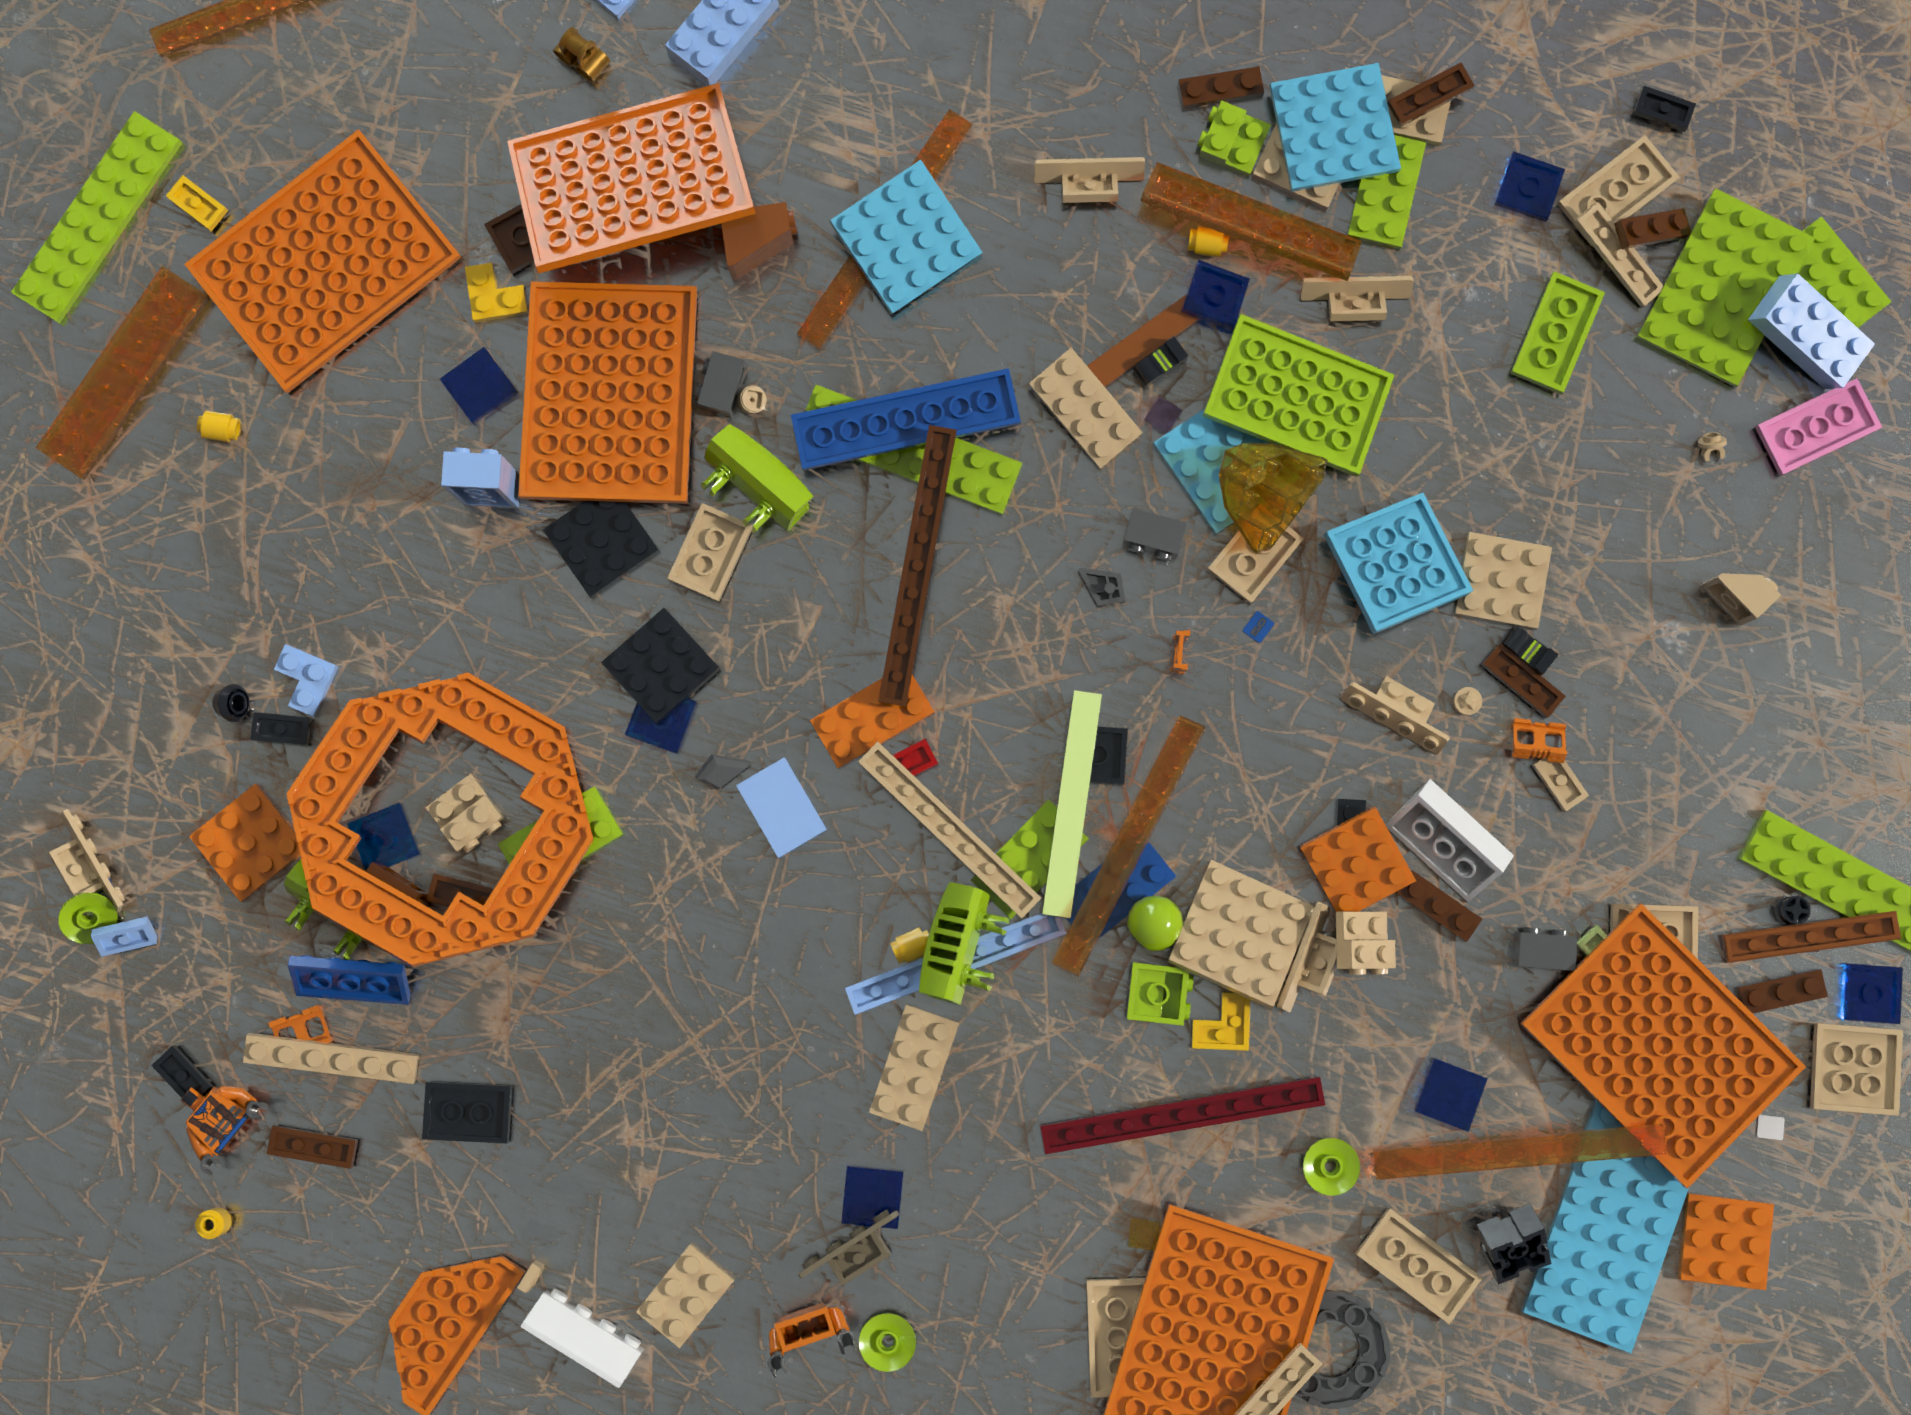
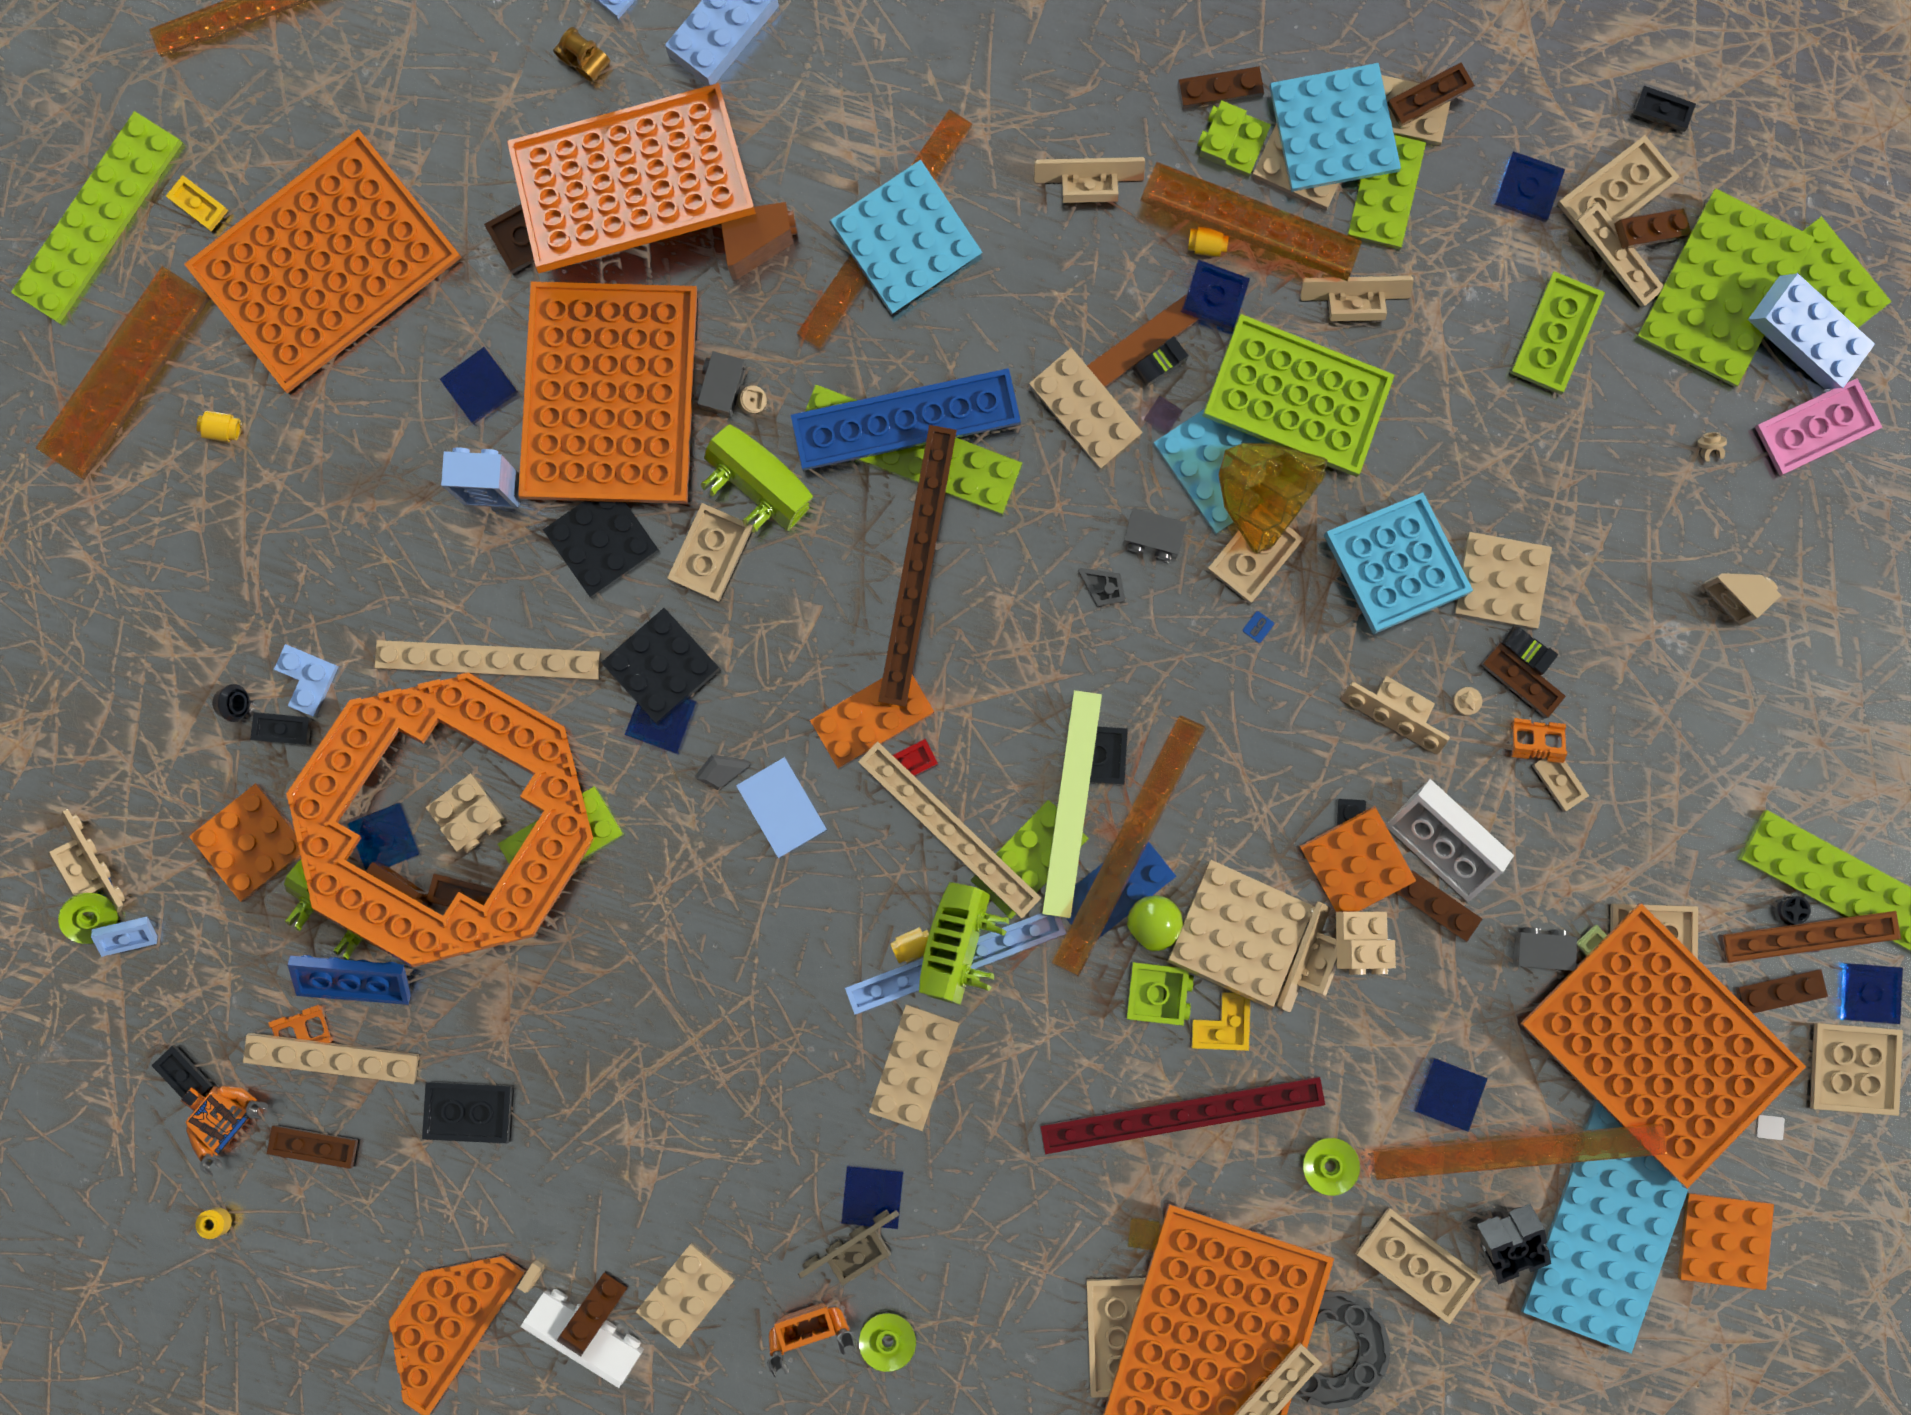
(488, 301): yellow plate -> none
(488, 660): none -> tan plate
(592, 1314): none -> reddish brown plate
(1179, 637): orange piece -> none

